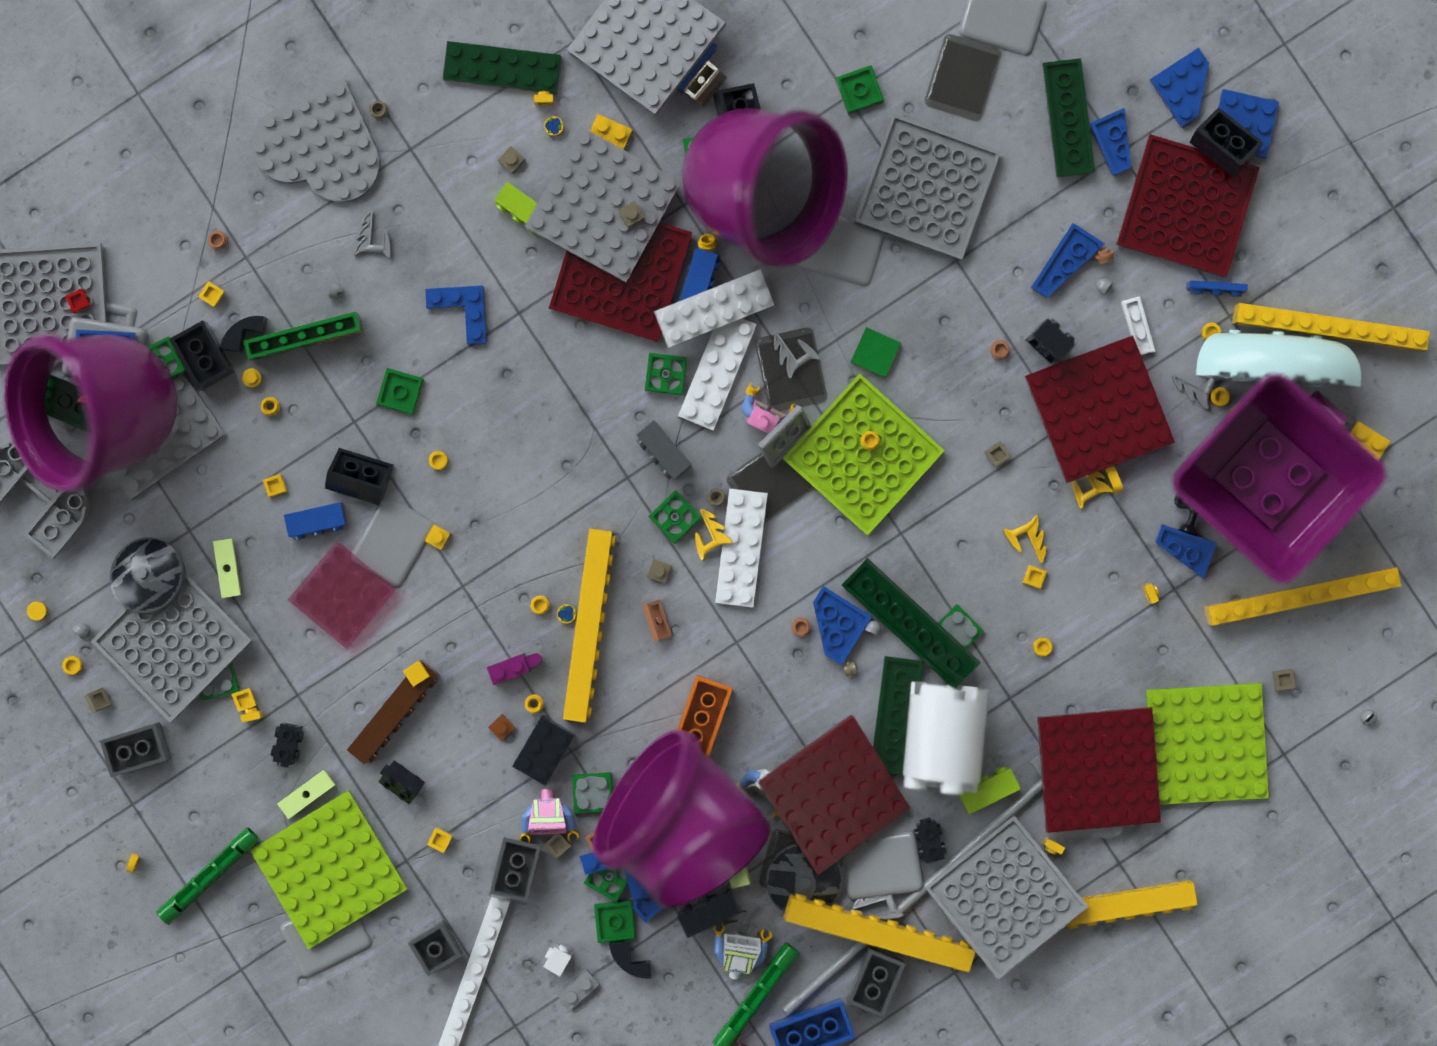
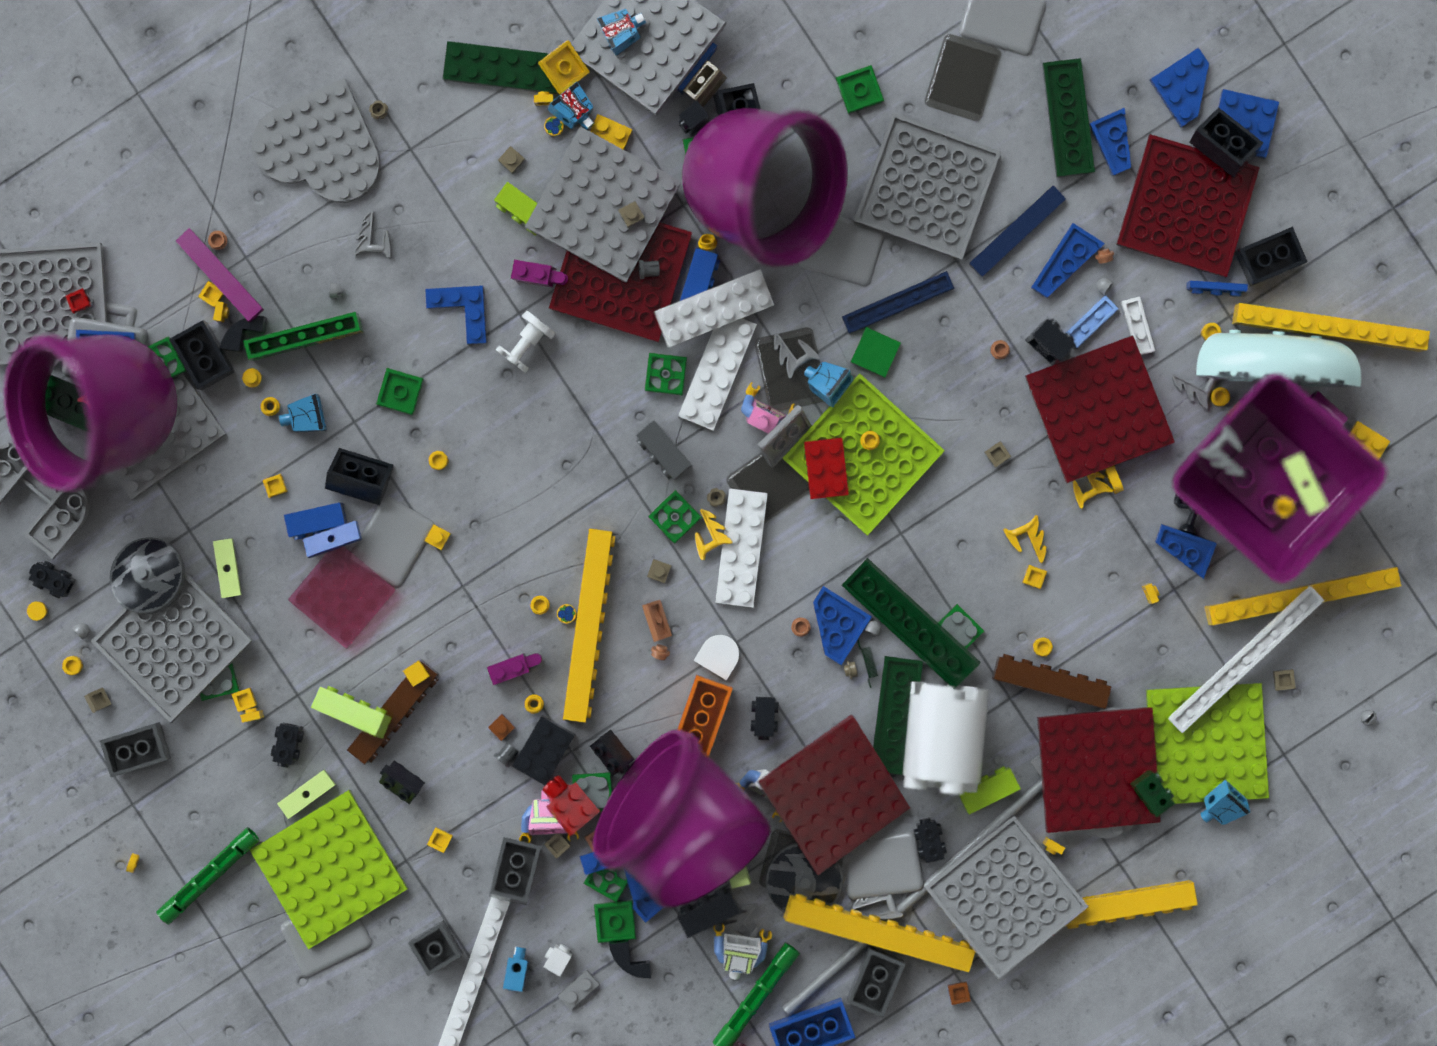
(47, 577): none -> black brick
(219, 275): none -> magenta tile
(221, 312): none -> yellow plate
(305, 415): none -> dark azure torso
(323, 542): none -> tile
(351, 712): none -> lime brick
(506, 754): none -> dark grey bush
(516, 980): none -> dark azure torso
(530, 335): none -> white piece
(537, 274): none -> magenta brick
(563, 67): none -> yellow plate
(569, 804): none -> red plate
(573, 107): none -> torso
(612, 753): none -> black brick
(621, 29): none -> torso
(648, 269): none -> dark grey bush
(660, 652): none -> nougat plate
(693, 118): none -> black brick
(719, 655): none -> white tile
(764, 723): none -> black brick
(826, 468): none -> red plate
(828, 381): none -> dark azure torso
(866, 663): none -> dark green piece
(898, 302): none -> dark blue tile
(959, 993): none -> dark orange plate
(1017, 231): none -> dark blue tile
(1052, 682): none -> reddish brown brick
(1092, 320): none -> light blue tile
(1152, 793): none -> dark green brick
(1215, 453): none -> light grey piece
(1225, 804): none -> dark azure torso
(1246, 659): none -> white plate
(1271, 256): none -> black brick
(1284, 507): none -> yellow plate
(1310, 495): none -> yellowish green tile

